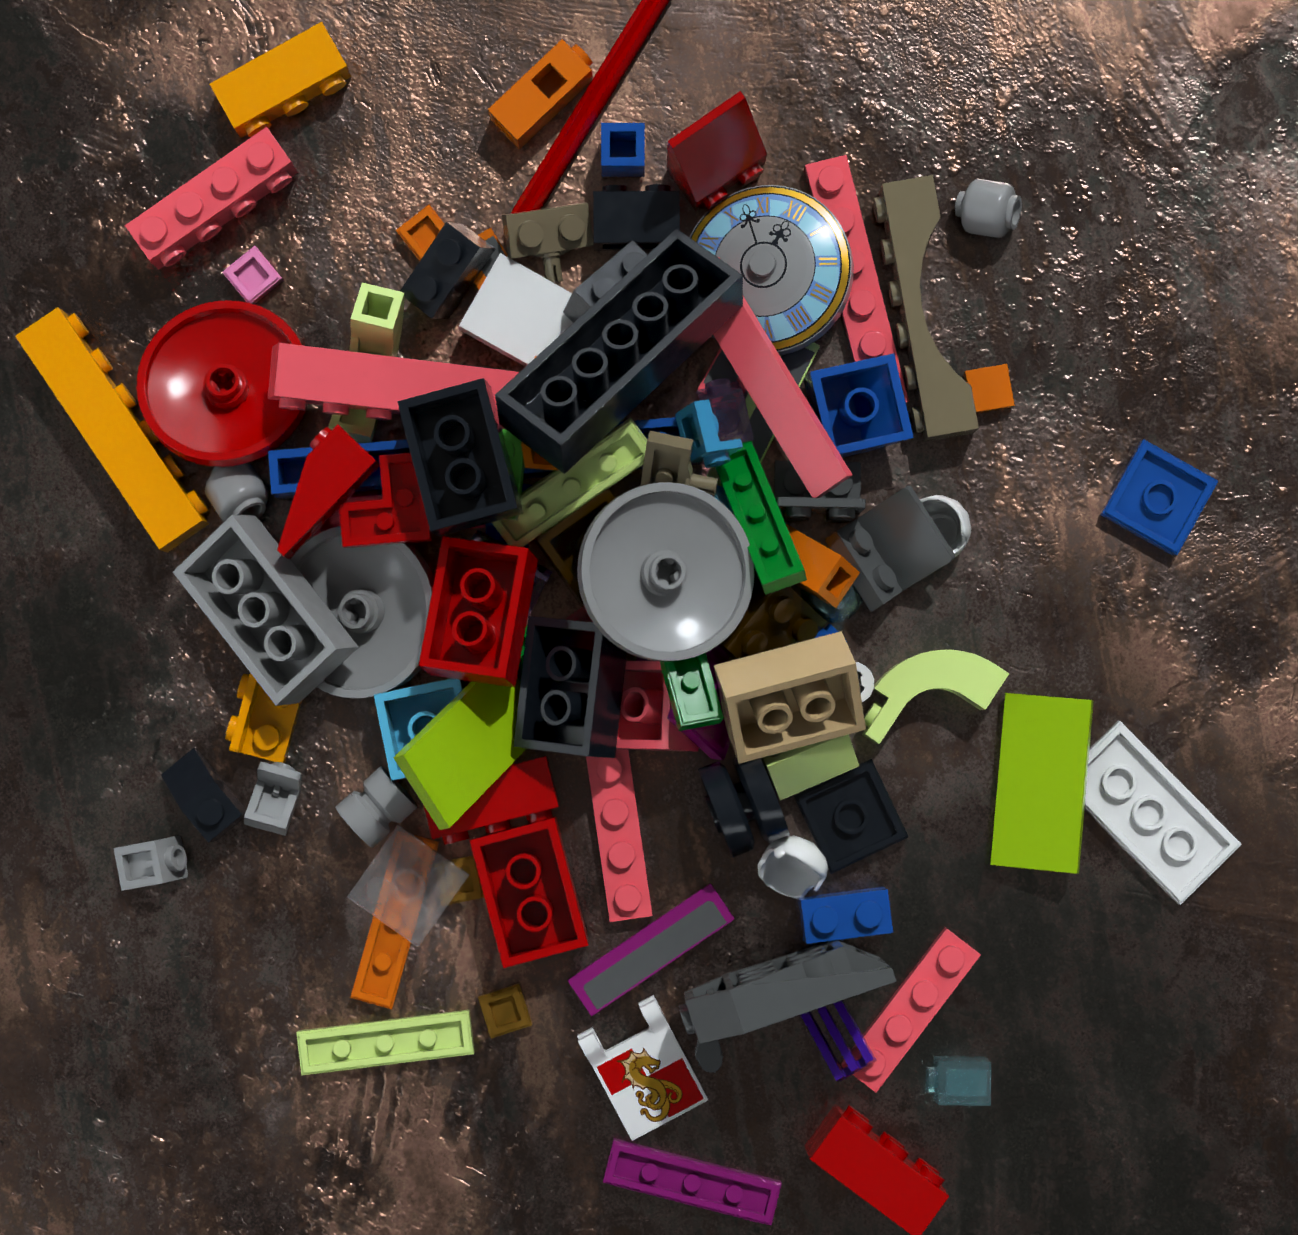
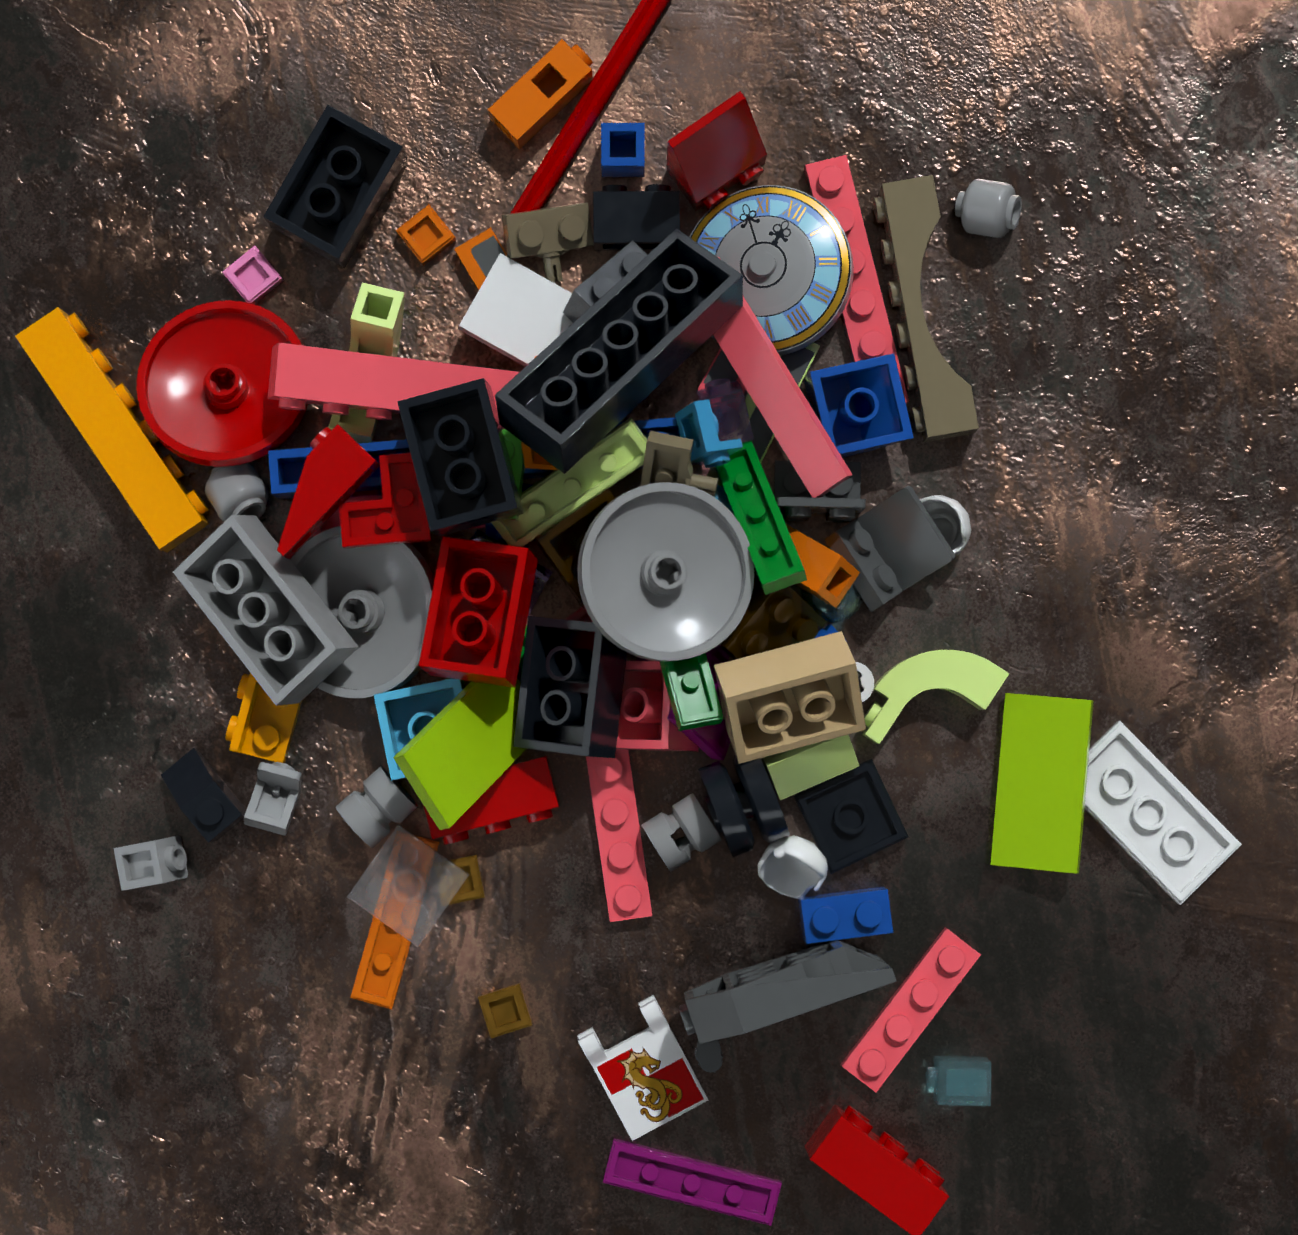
(212, 199): coral brick -> none
(281, 81): light orange brick -> none
(336, 186): none -> black brick
(385, 1042): yellowish green tile -> none
(447, 270): black brick -> none
(529, 892): red brick -> none
(650, 949): tile -> none
(695, 824): none -> light grey wheel
(822, 1044): dark purple tile -> none
(990, 388): orange tile -> none
(1159, 497): blue tile -> none

